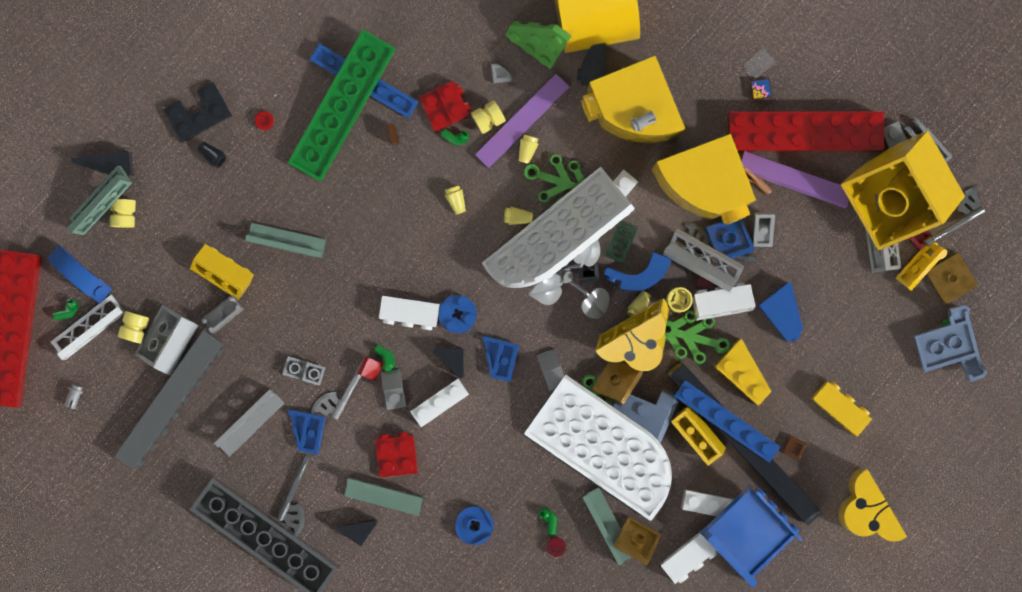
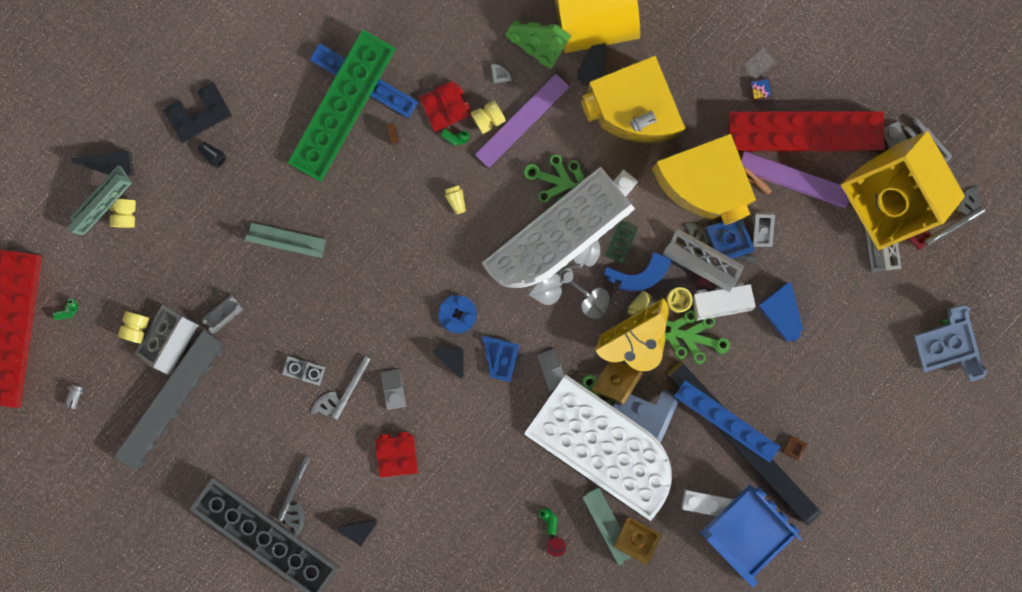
(78, 274): blue arch -> none
(89, 333): white fence -> none
(221, 271): yellow brick -> none
(249, 422): light grey fence -> none
(264, 120): red tile -> none
(308, 430): blue wing -> none
(370, 368): red tile -> none
(383, 496): sand green fence -> none
(388, 357): green arm -> none
(409, 312): white brick -> none
(439, 402): white brick -> none
(469, 535): blue plate -> none
(517, 216): light yellow cone -> none
(527, 148): light yellow cone -> none
(588, 274): black slope -> none
(688, 558): white brick -> none
(698, 435): yellow brick -> none
(743, 373): yellow wedge -> none
(842, 408): yellow brick -> none
(867, 509): yellow brick -> none
(921, 265): yellow plate -> none
(951, 278): pearl gold plate -> none

